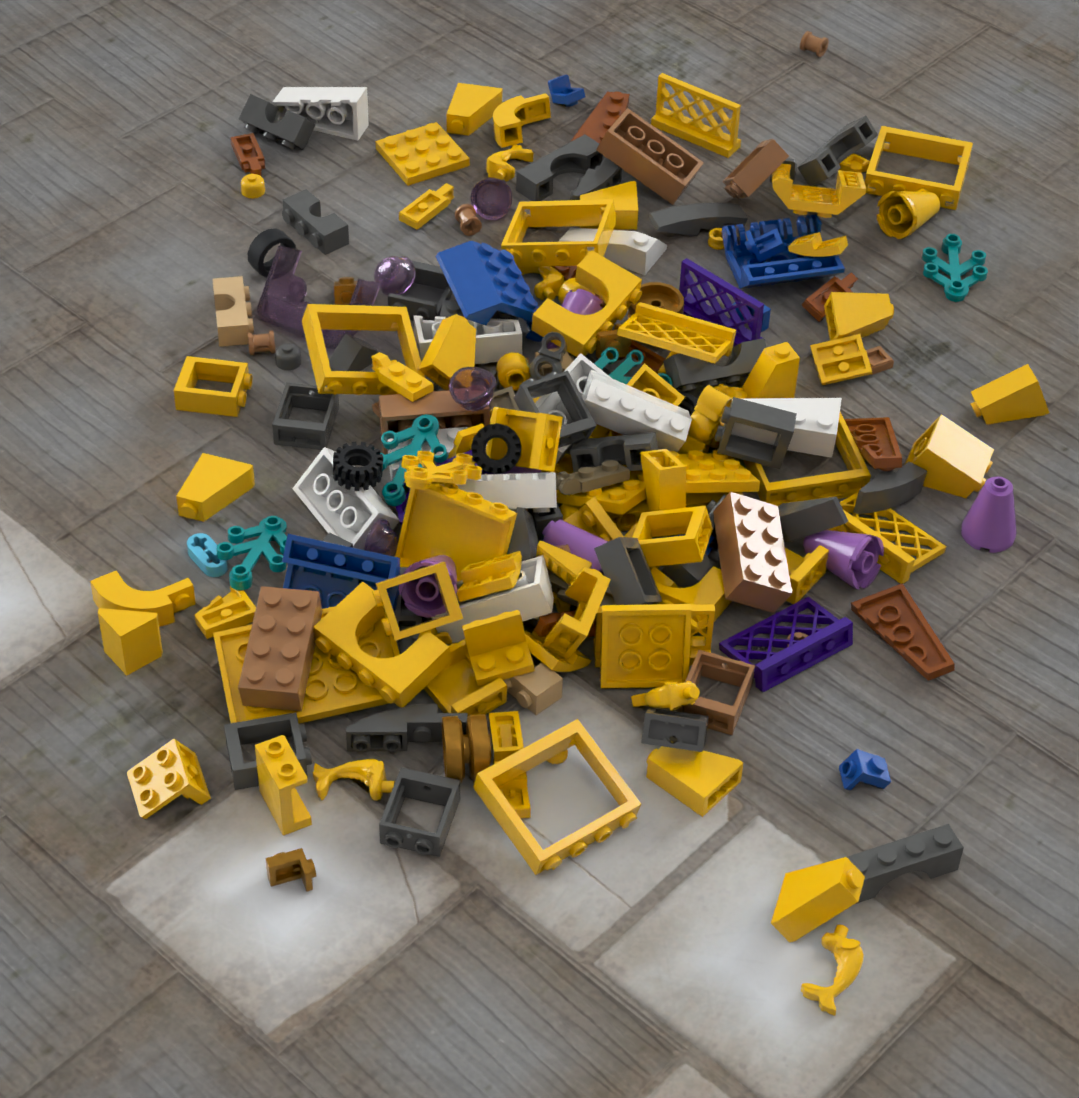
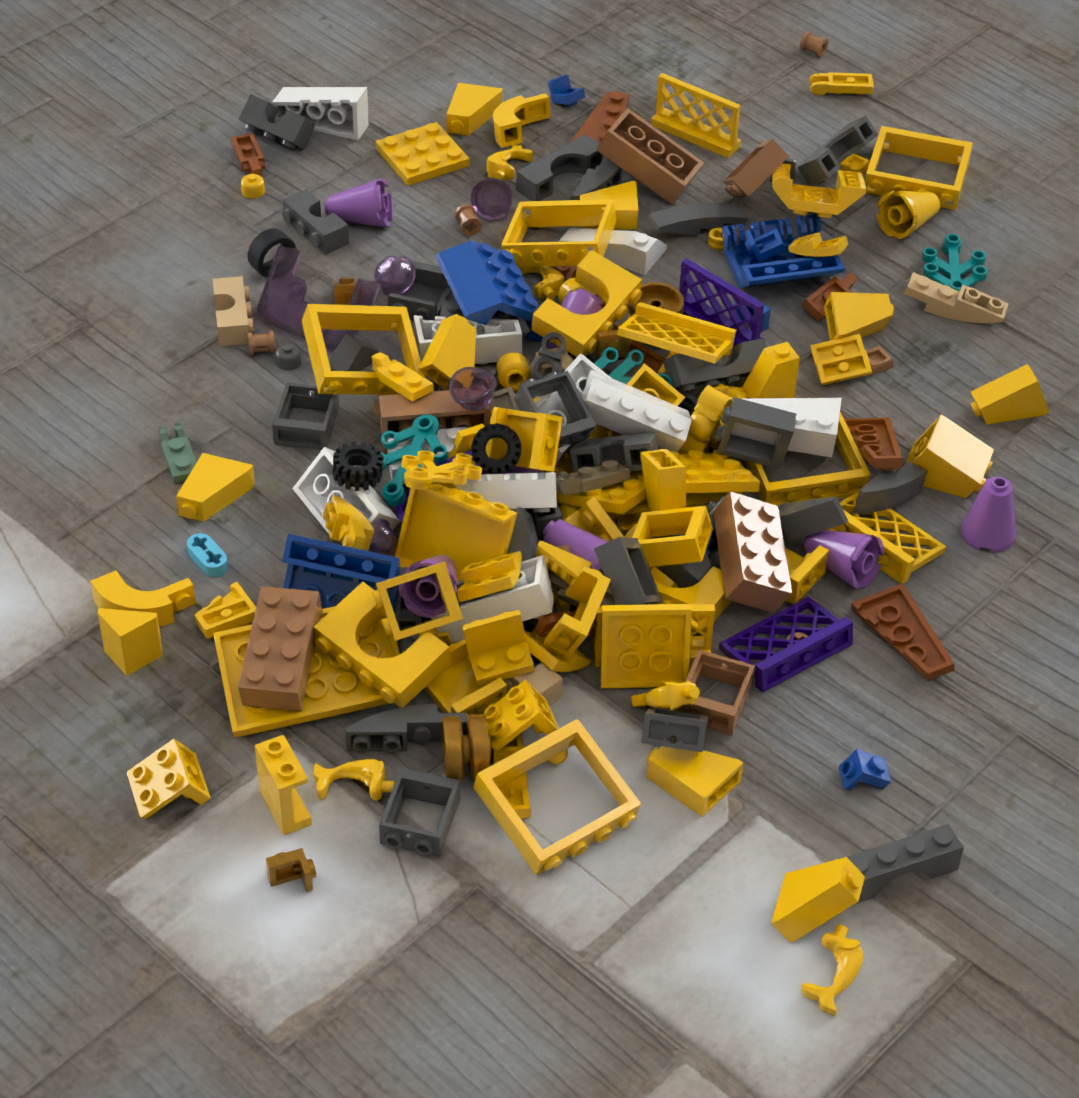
(177, 453): none -> sand green hinge
(210, 401): yellow window -> none
(257, 730): dark grey window -> none
(269, 529): teal plant -> none
(347, 524): none -> yellow slope
(363, 204): none -> medium lavender cone
(426, 206): yellow hinge -> none
(516, 712): none -> yellow bracket
(841, 83): none -> yellow hinge
(961, 305): none -> tan slope

